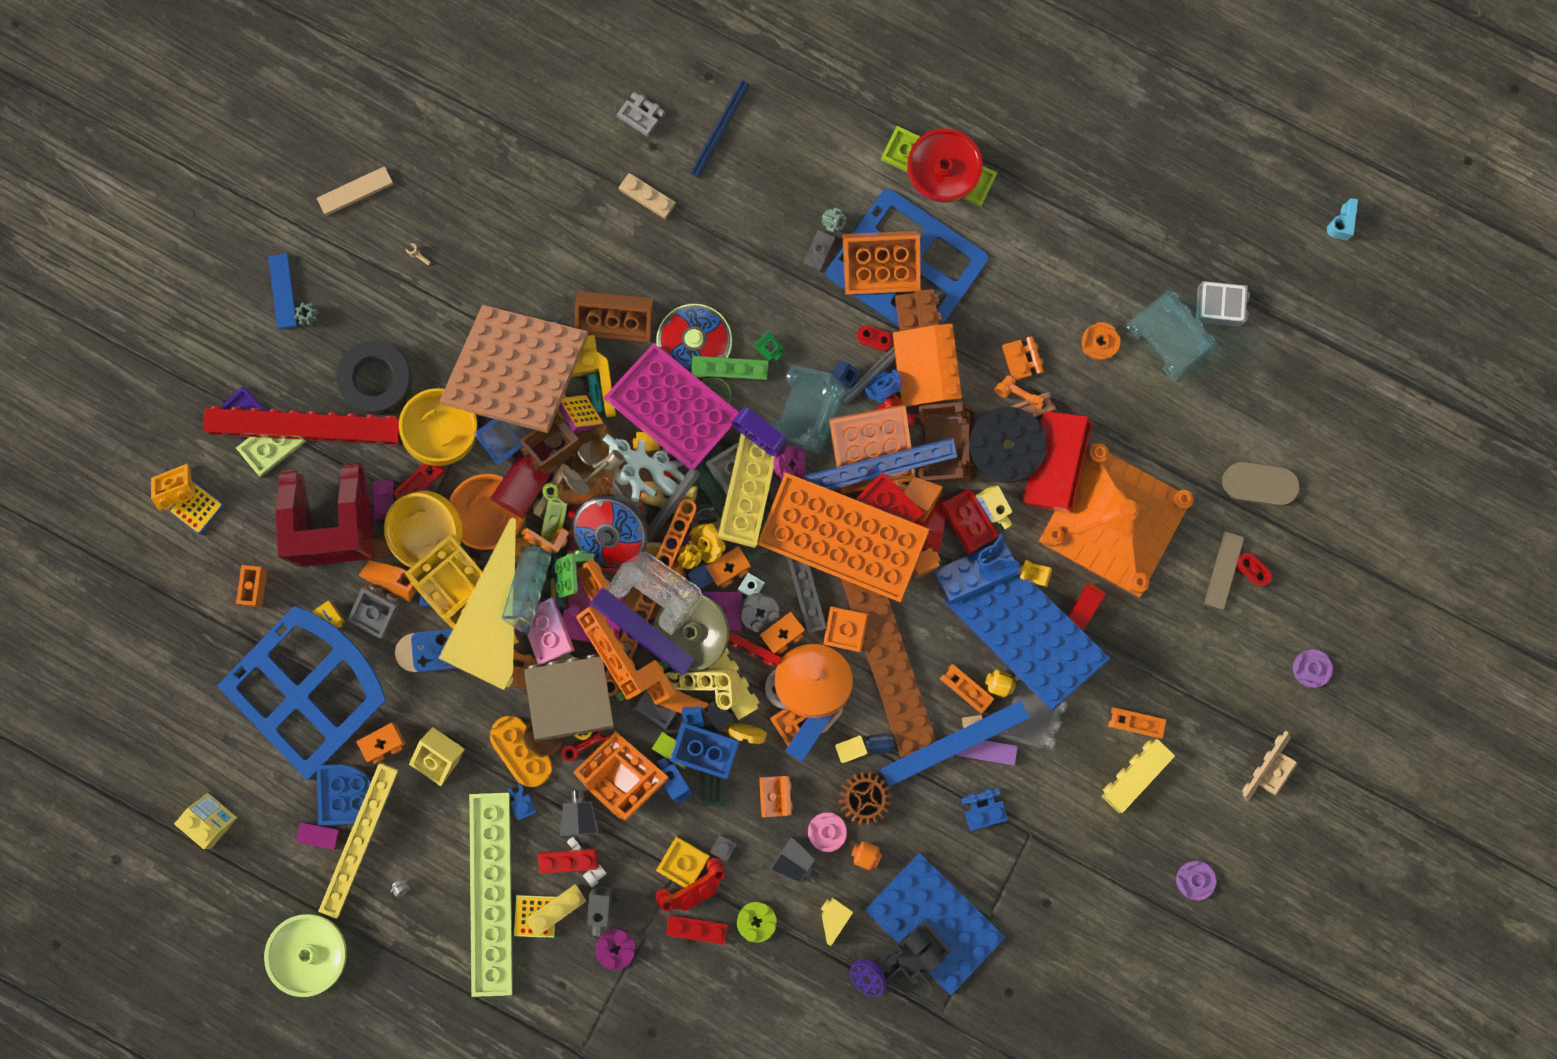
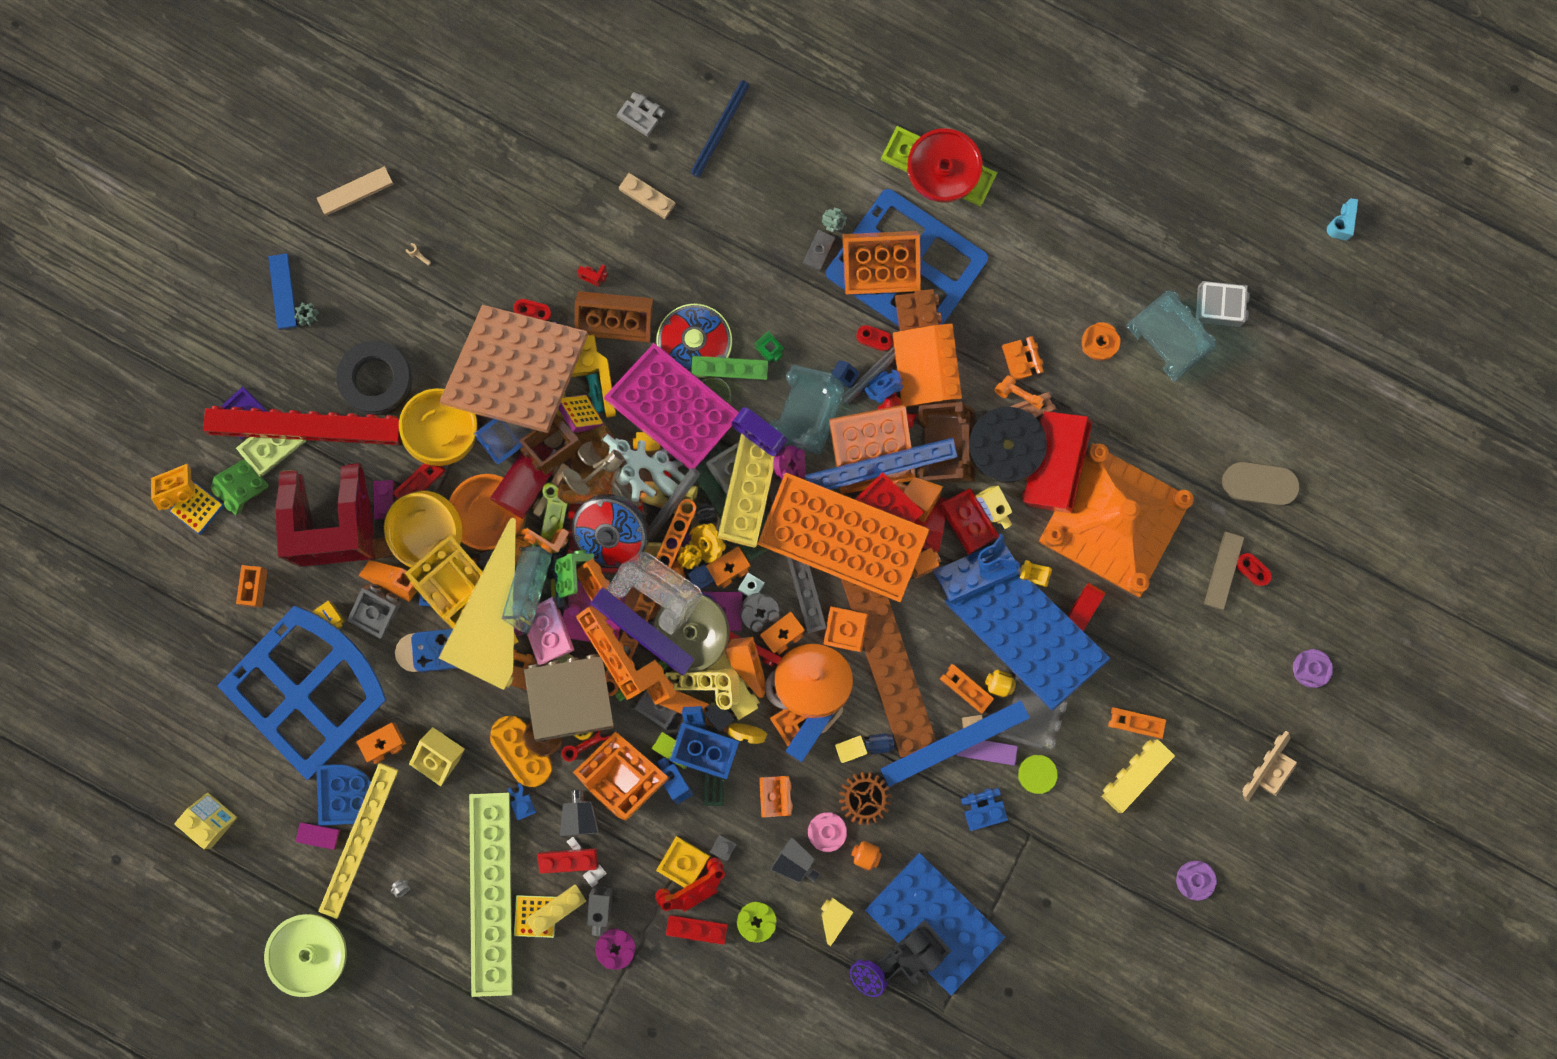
(238, 486): none -> bright green bracket
(533, 309): none -> red plate
(589, 275): none -> red bracket
(746, 662): none -> orange slope
(1037, 774): none -> lime tile

